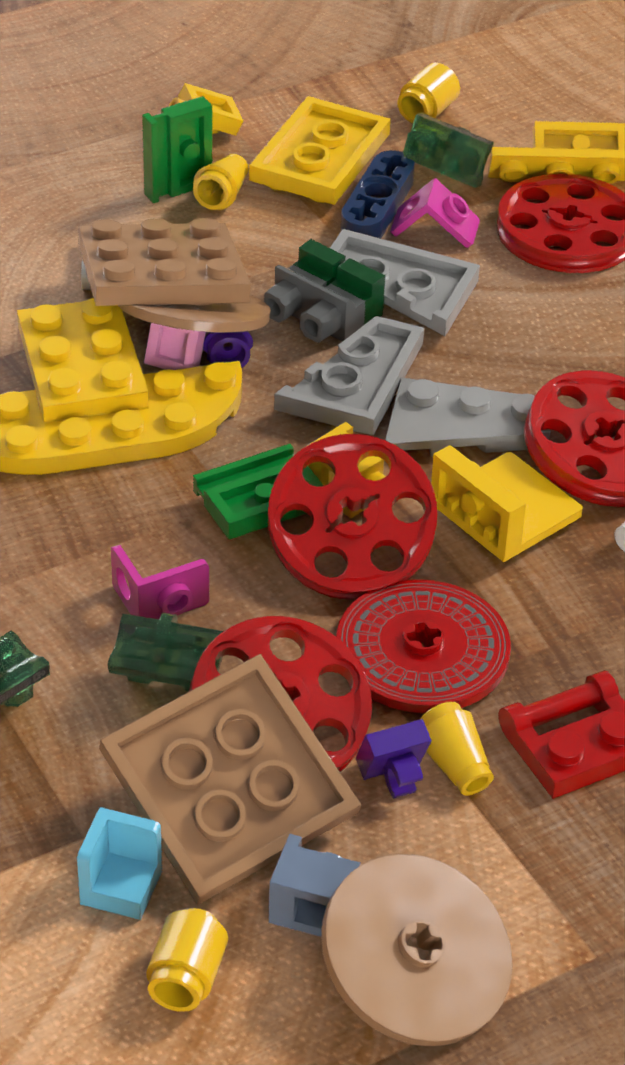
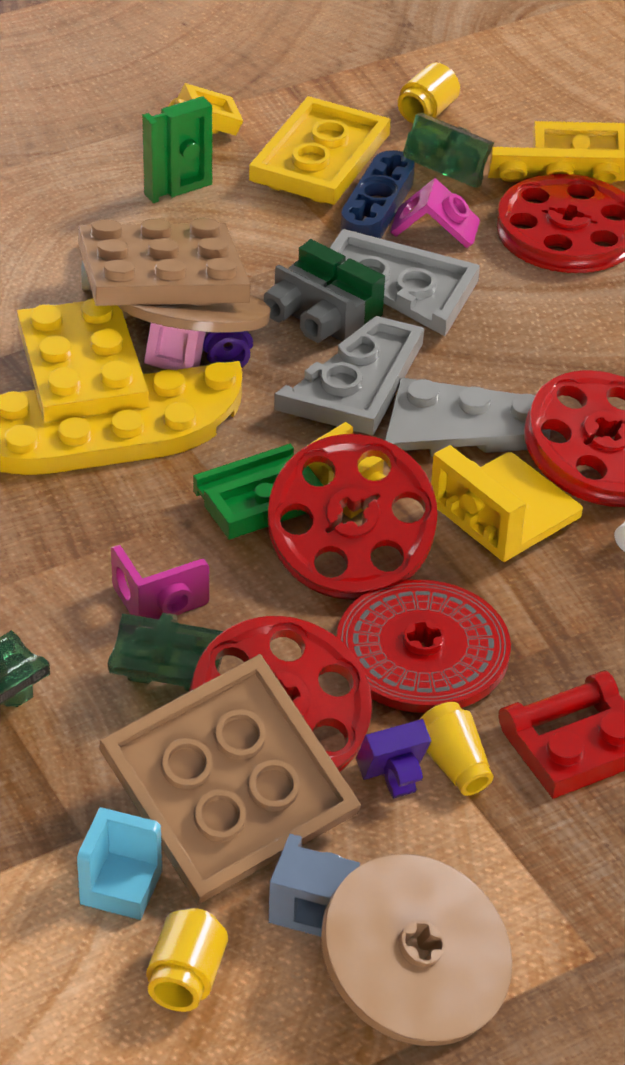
(219, 182): yellow cone -> none

